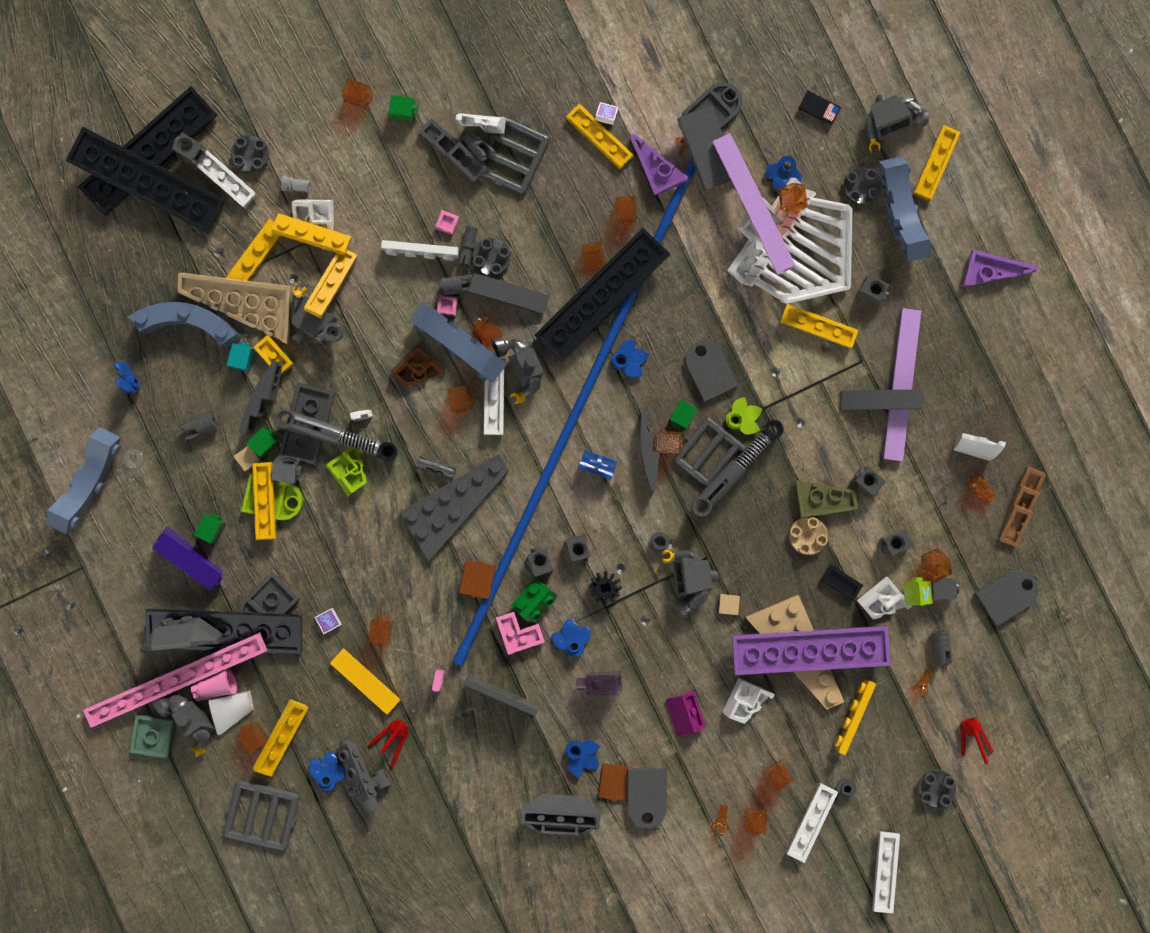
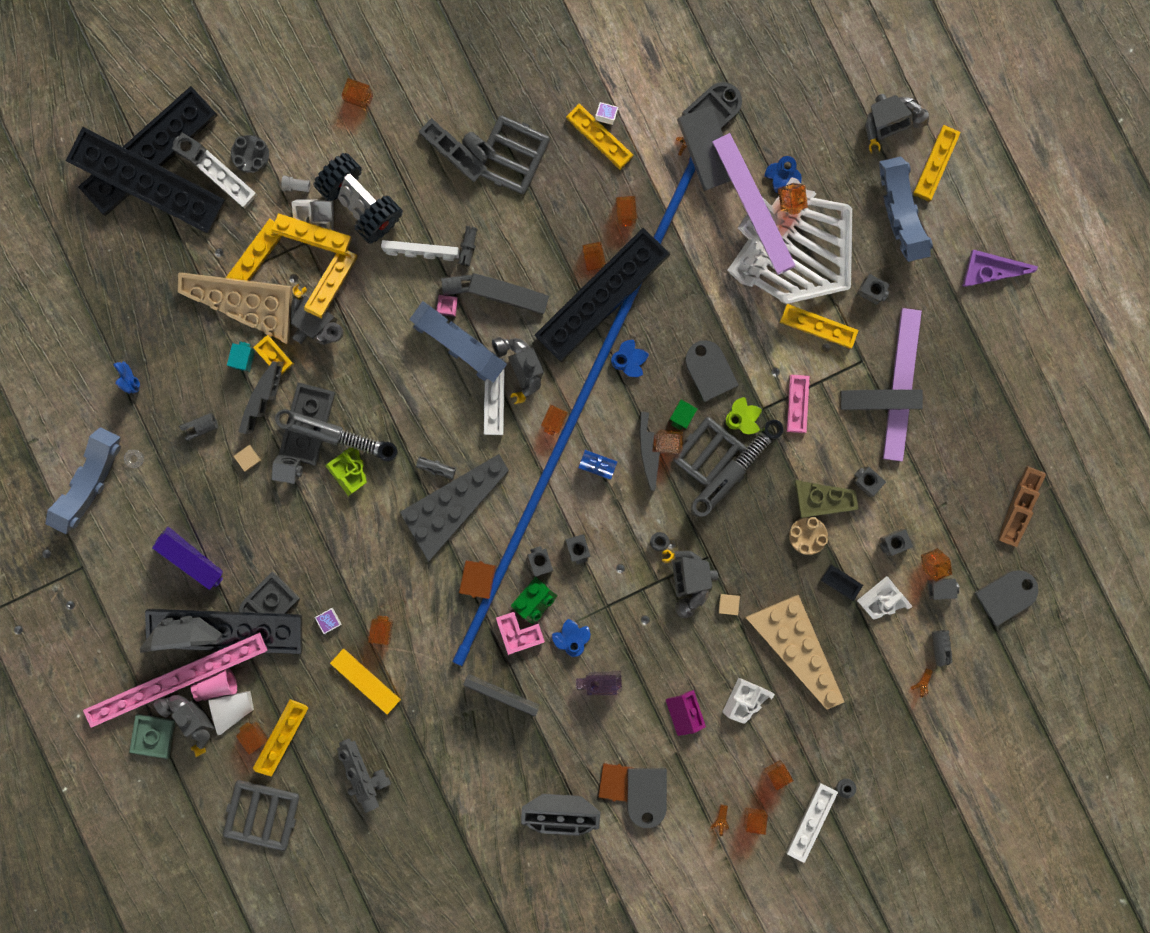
(170, 313): sand blue brick -> none
(210, 528): green brick -> none
(263, 442): green brick -> none
(264, 501): yellow tile -> none
(283, 492): lime tile -> none
(327, 768): blue plate -> none
(340, 182): none -> black plate
(361, 415): white tile -> none
(398, 730): red plant -> none
(403, 108): green brick -> none
(416, 367): reddish brown slope -> none
(438, 680): bright pink tile -> none
(447, 222): bright pink tile -> none
(460, 400): clear orange brick -> none
(486, 330): clear orange bracket -> none
(487, 123): white slope -> none
(491, 257): dark grey dish -> none
(554, 420): none -> clear orange brick
(584, 758): blue plate -> none
(603, 581): black gear -> none
(660, 172): medium lavender wing -> none
(797, 403): none -> bright pink tile
(811, 650): medium lavender plate -> none
(819, 107): black tile -> none
(851, 723): yellow plate -> none
(862, 185): dark grey dish -> none
(886, 872): white plate -> none
(918, 592): lime brick -> none
(936, 788): dark grey dish -> none
(973, 728): red plant -> none
(978, 446): white slope -> none
(981, 488): clear orange cone -> none

